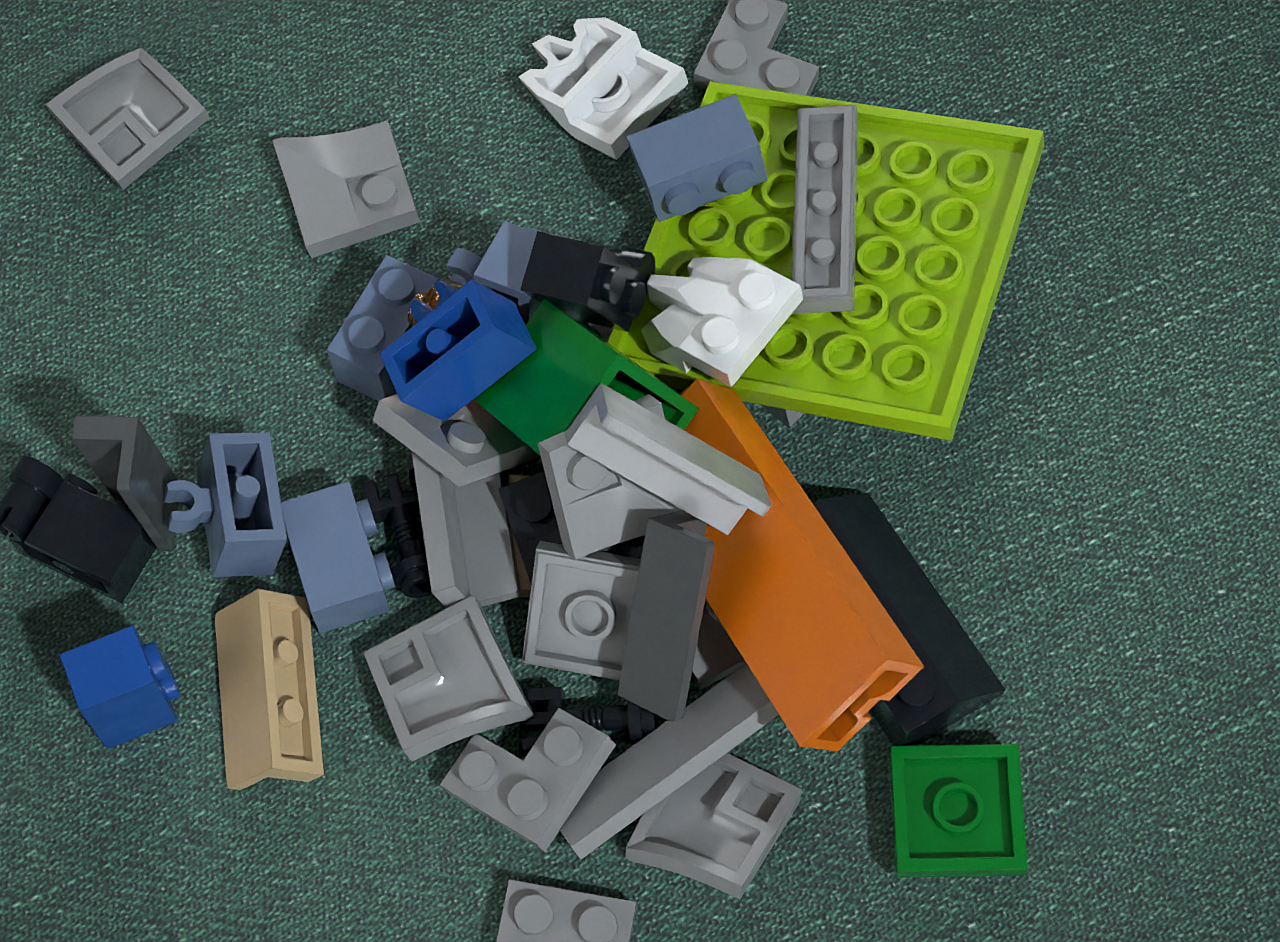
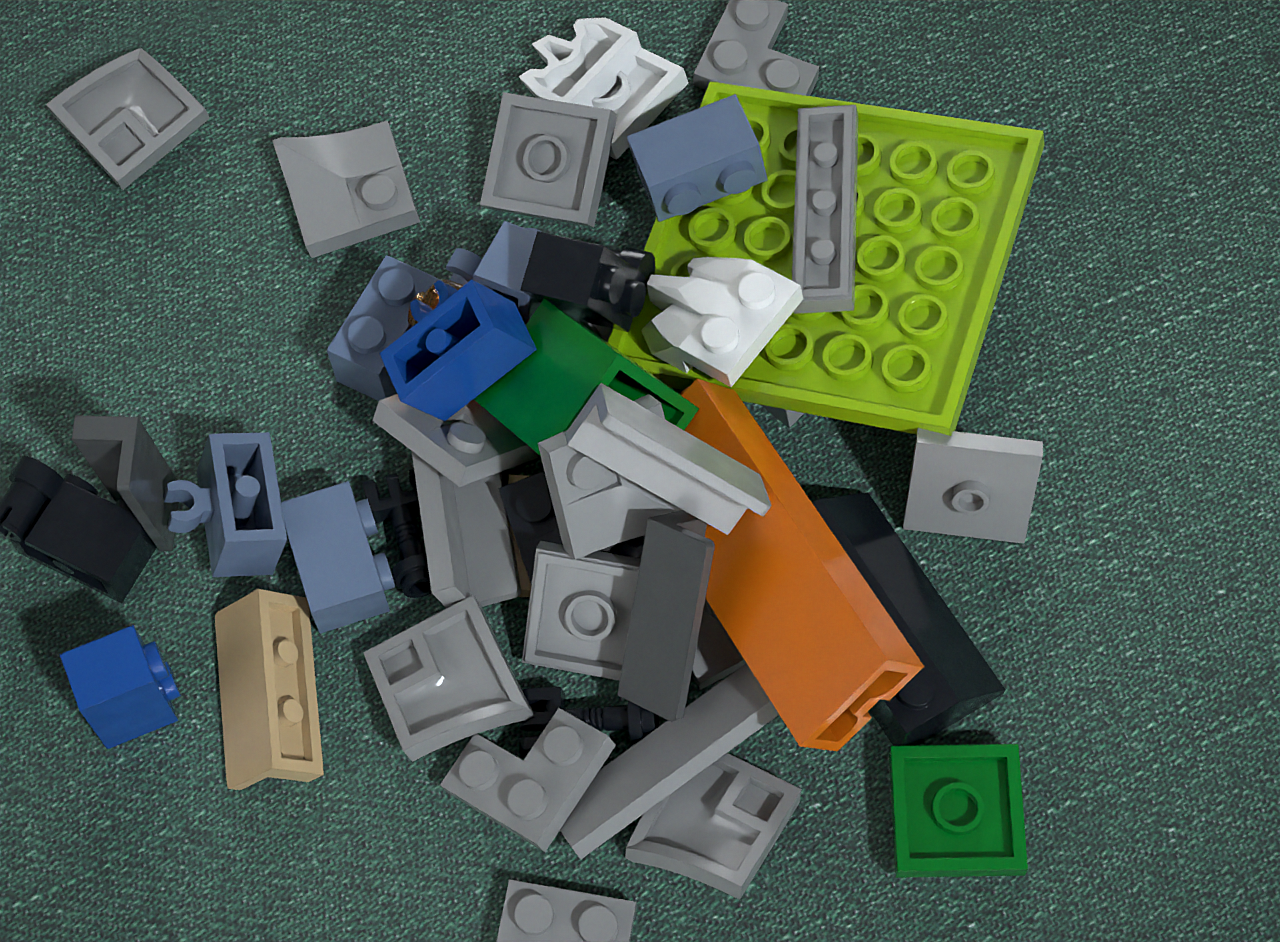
(548, 159): none -> light grey plate
(972, 485): none -> light grey plate

